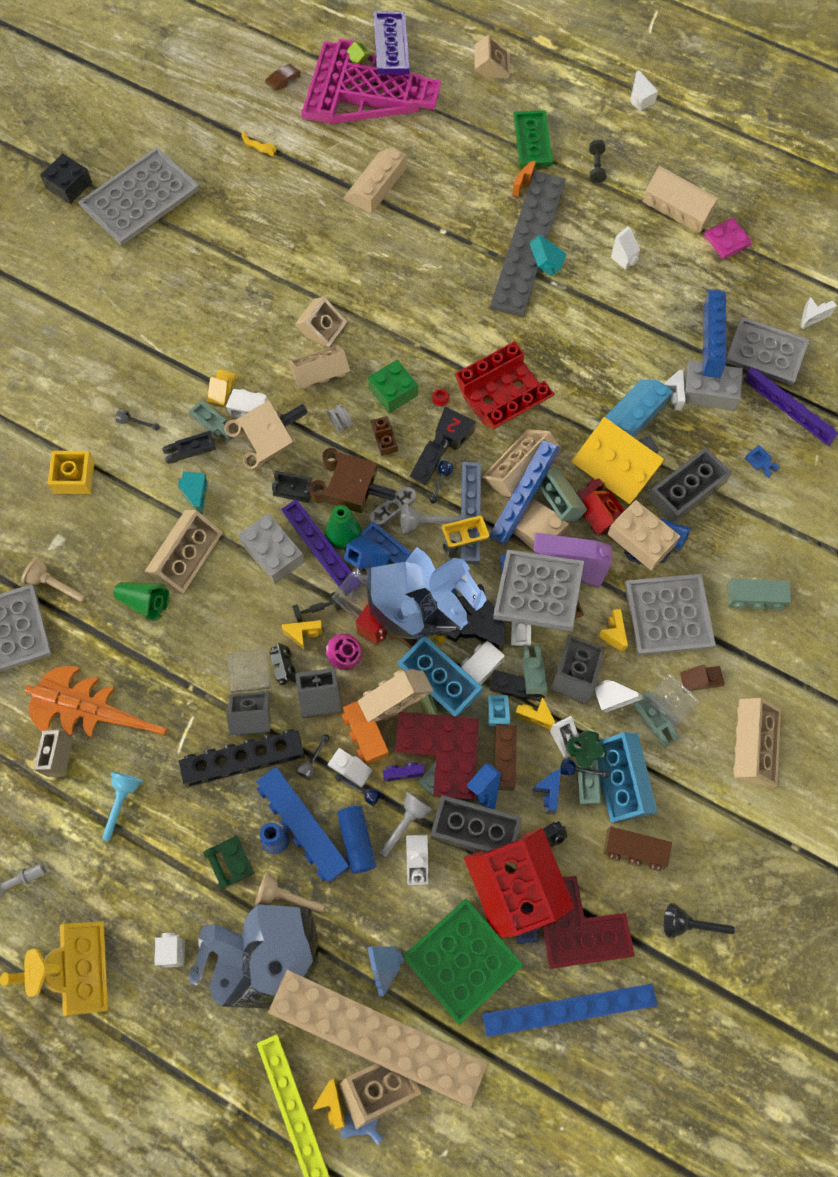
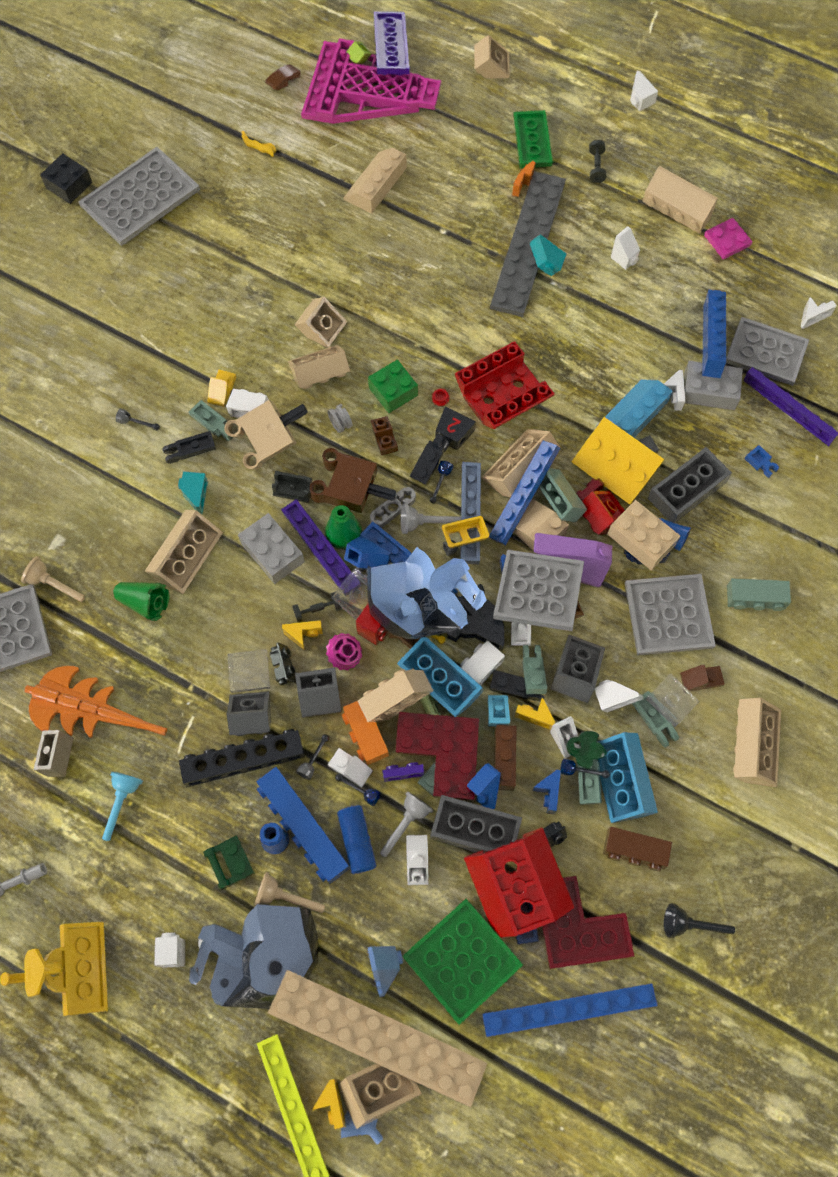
(71, 472): yellow brick -> none
(616, 636): yellow slope -> none

